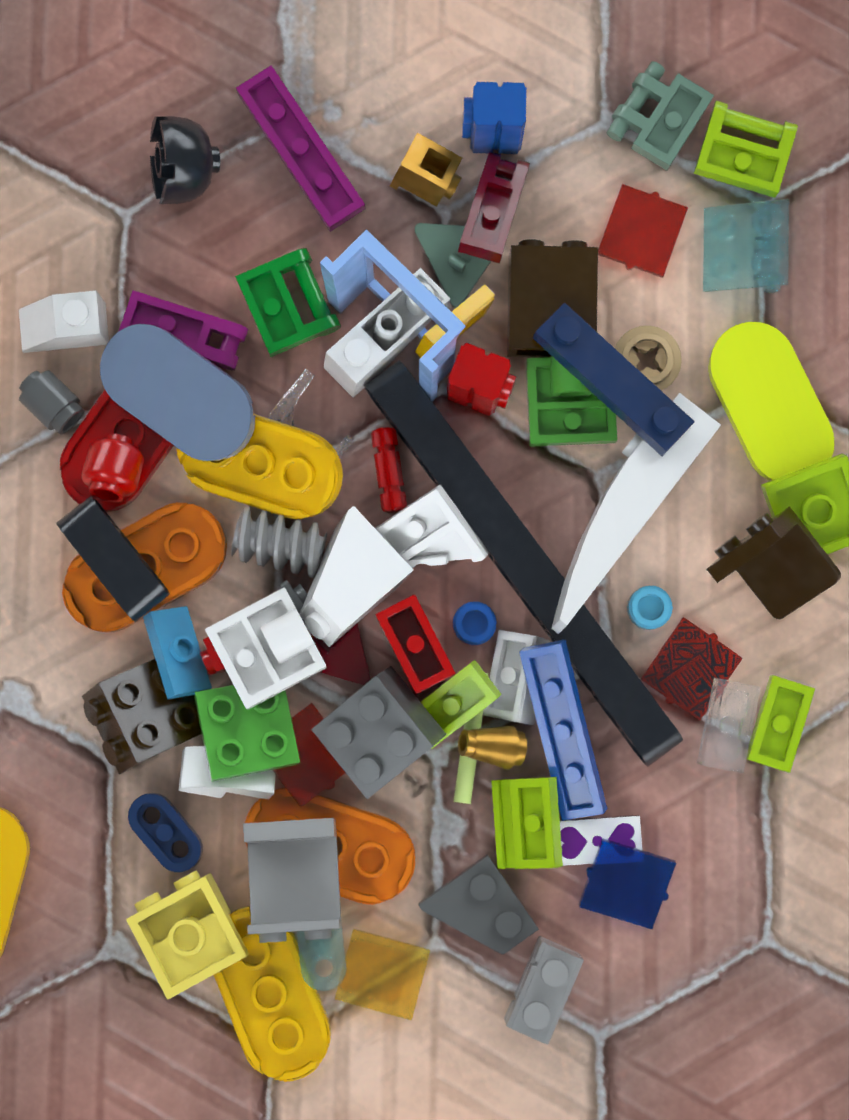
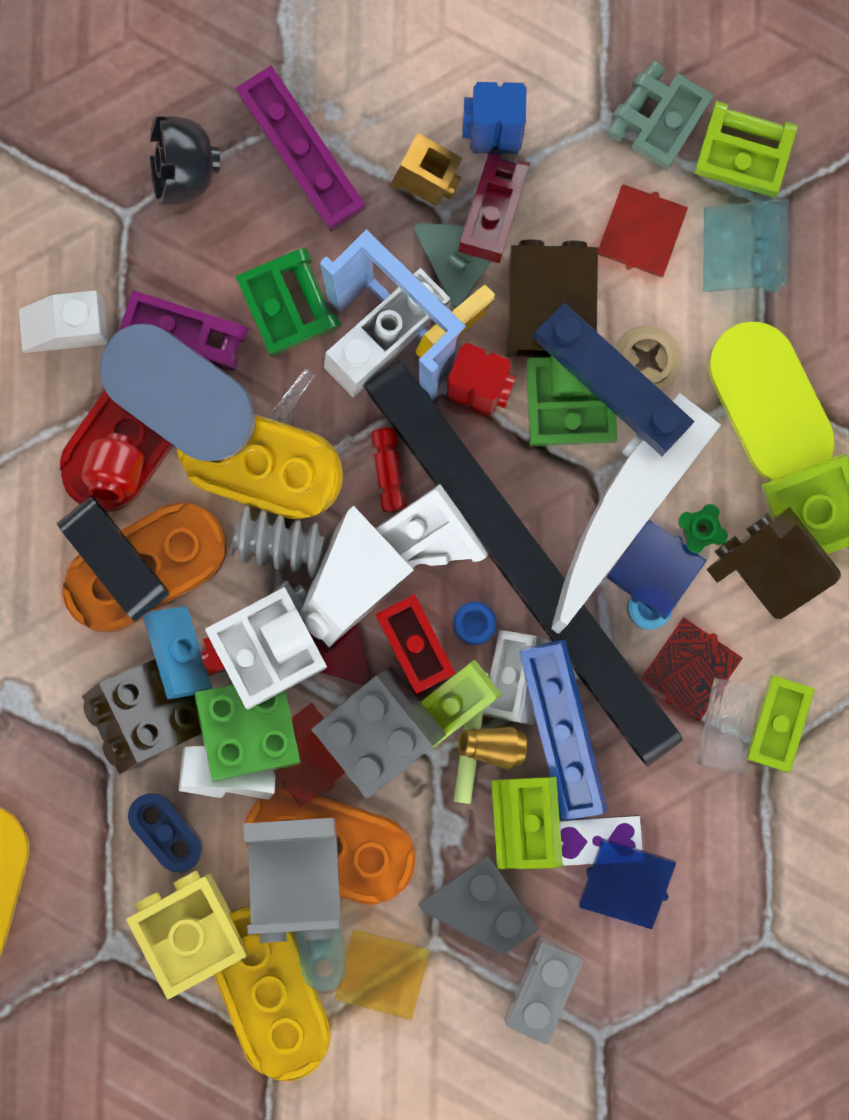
(50, 401): dark grey brick -> none
(656, 569): none -> clear blue piece
(690, 524): none -> green plate

